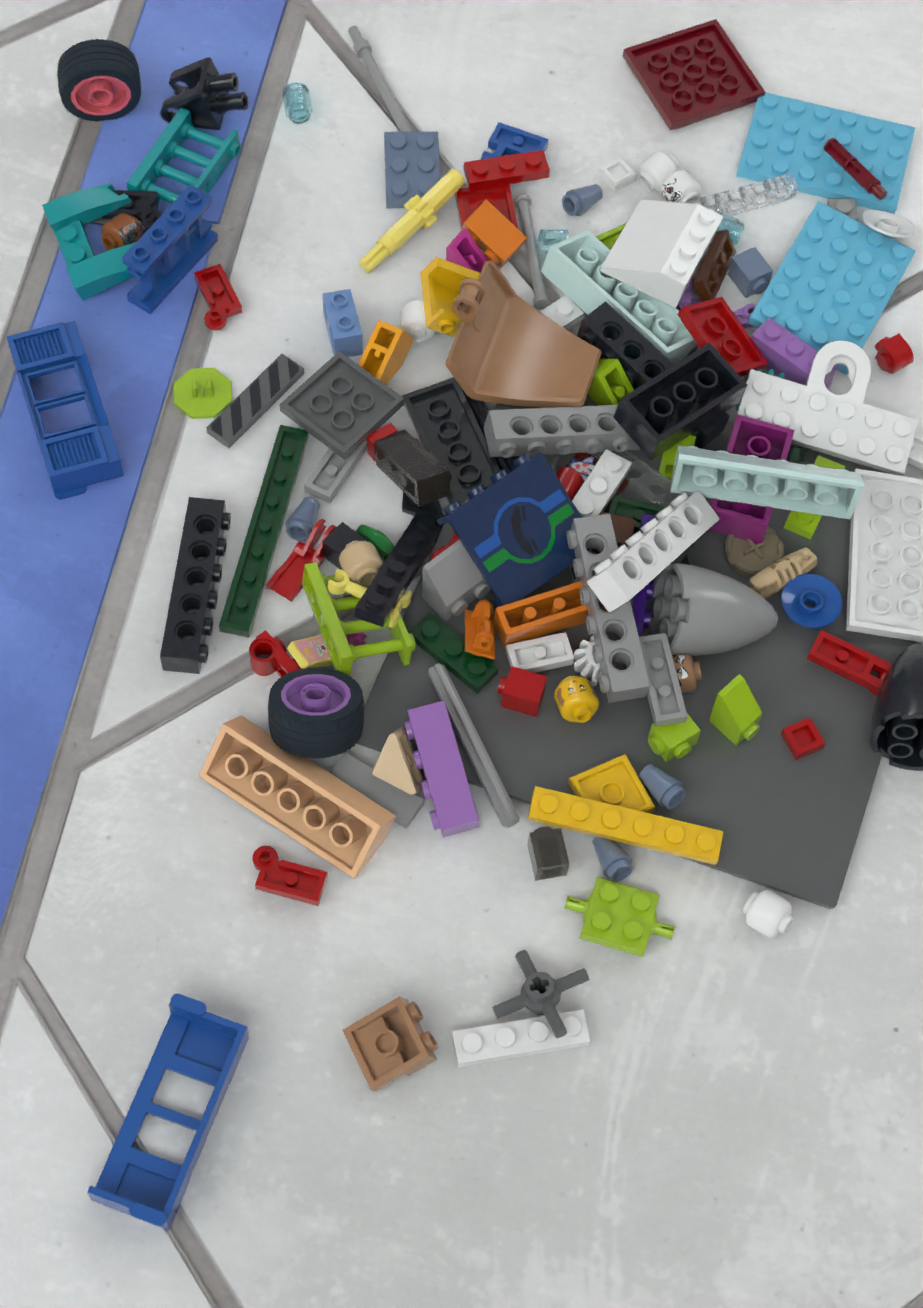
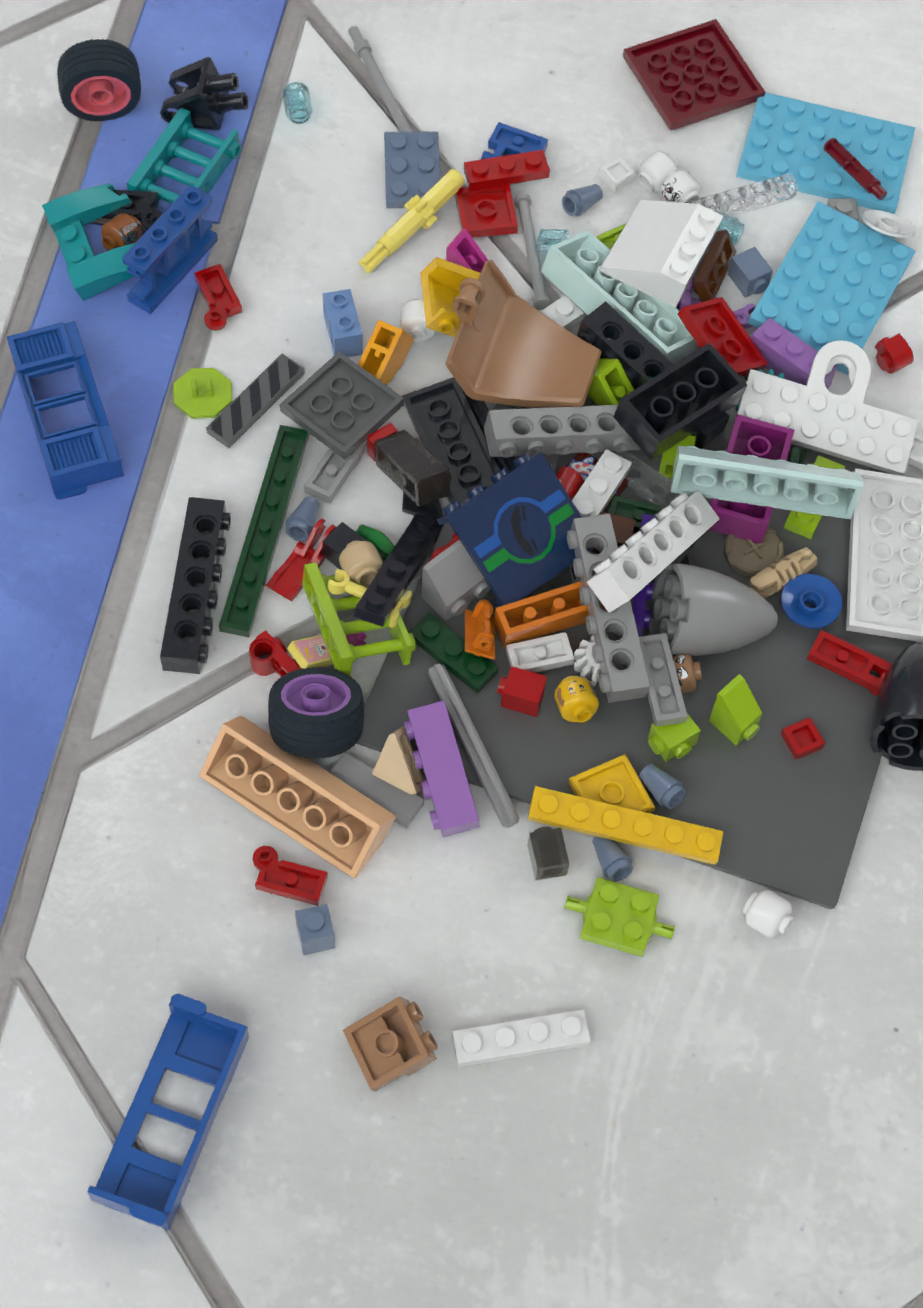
(315, 929): none -> sand blue brick
(494, 233): orange brick -> none
(531, 995): dark grey bar -> none

